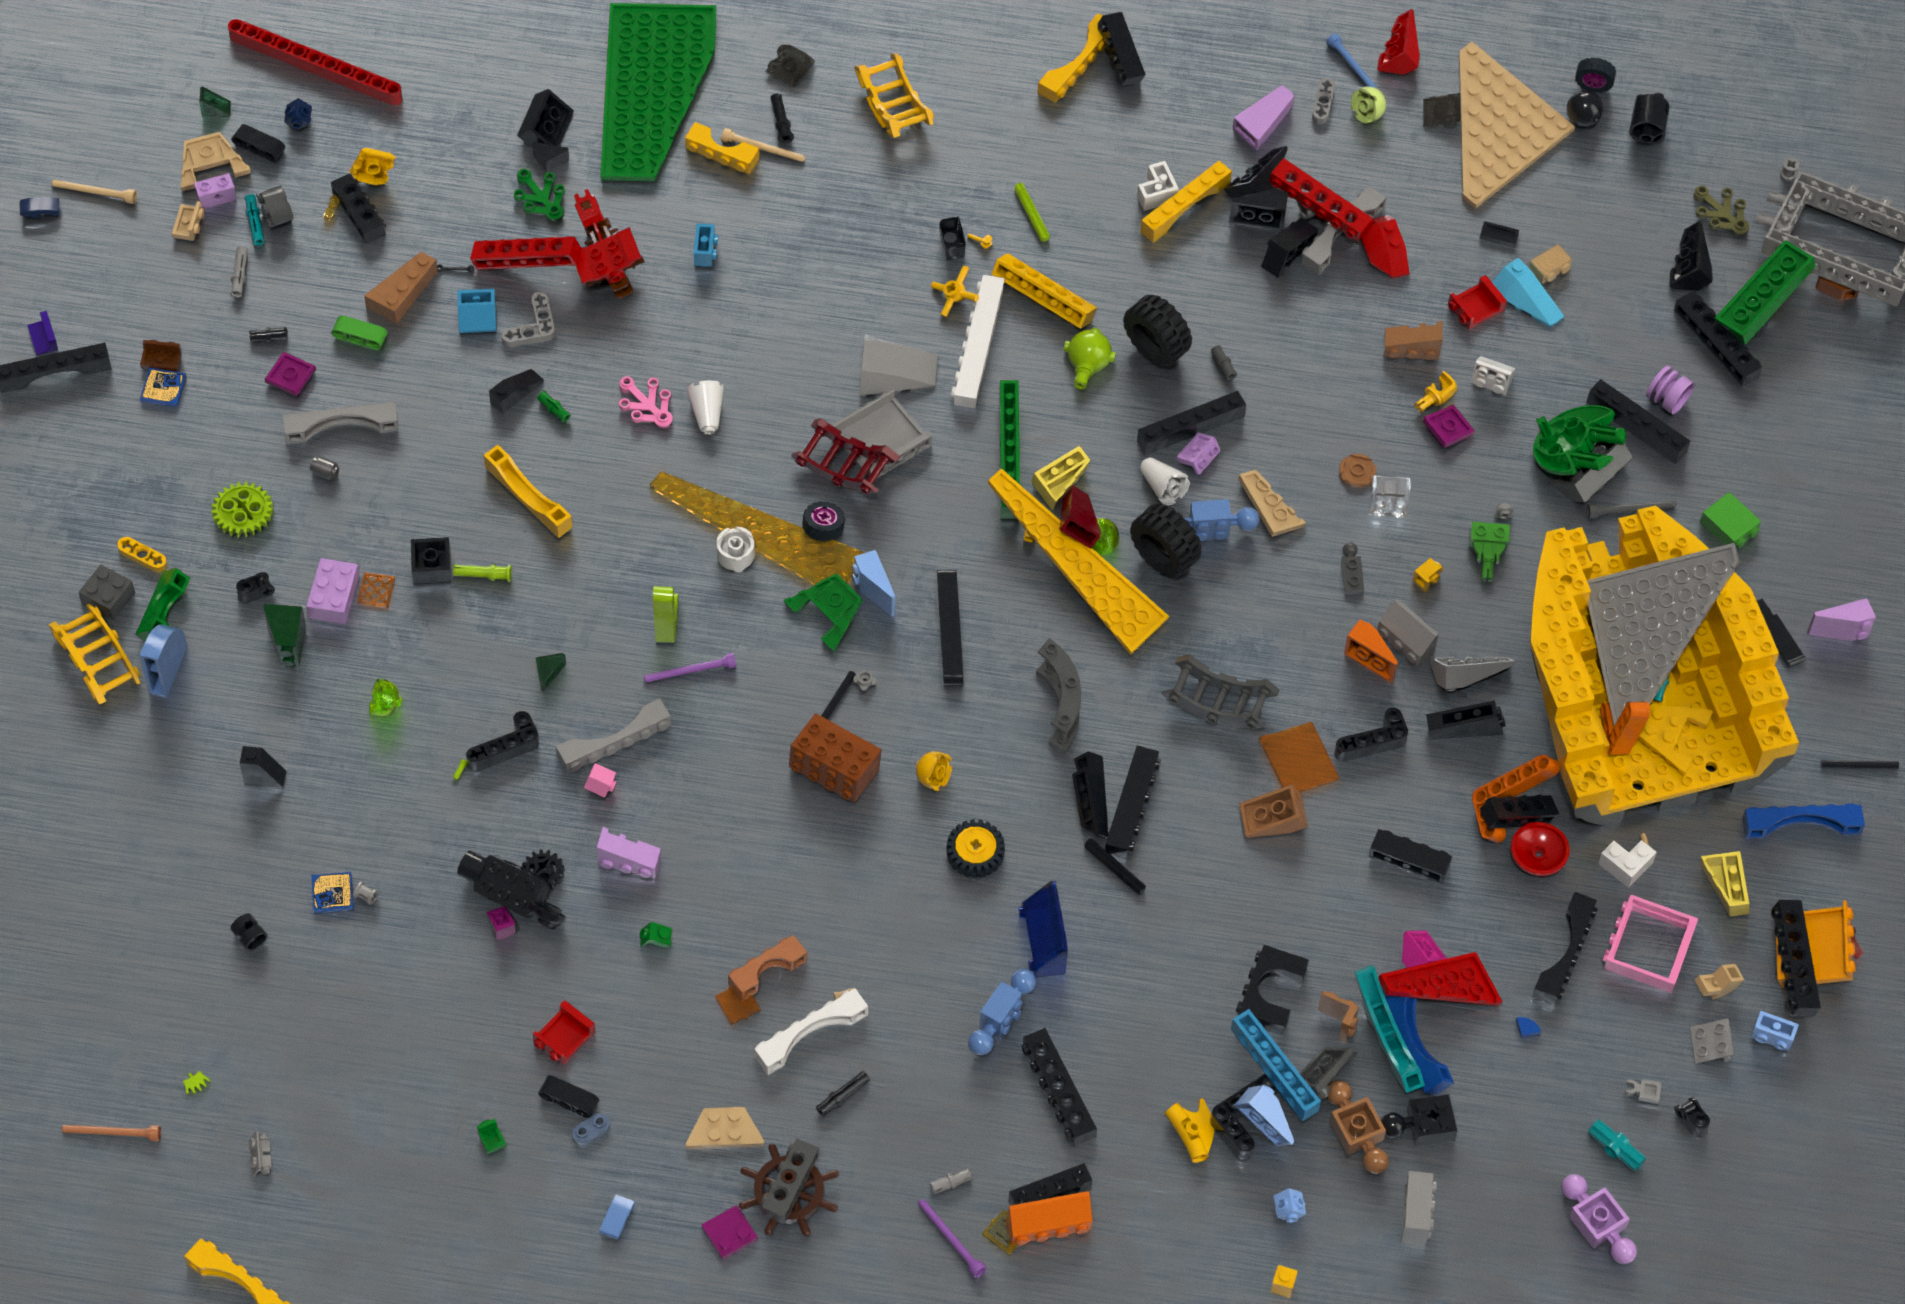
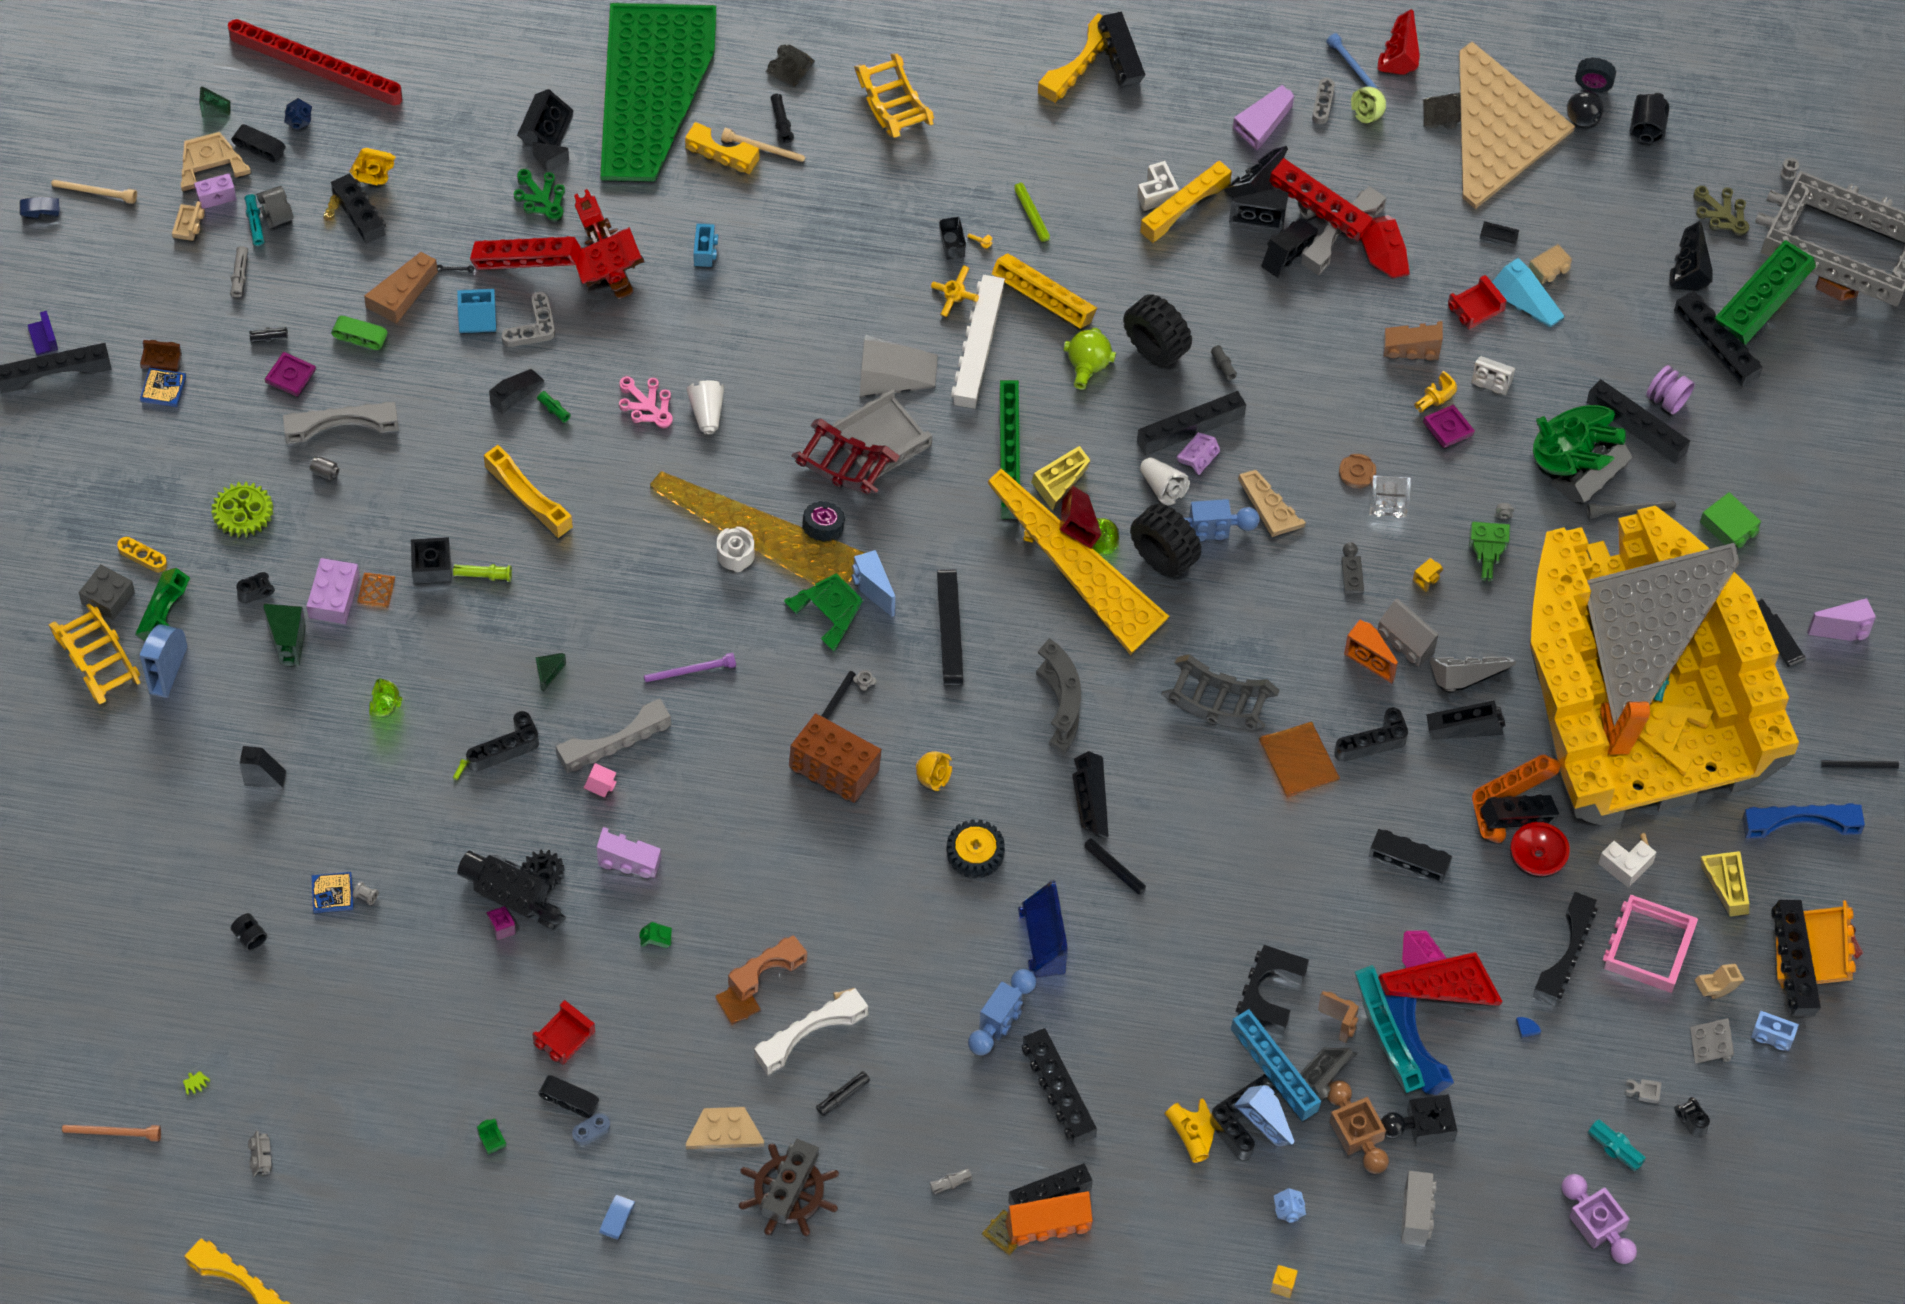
(665, 613): lime beam -> none
(729, 1232): magenta plate -> none
(976, 1267): medium lavender piece -> none
(1131, 802): black brick -> none
(1274, 813): medium nougat slope -> none

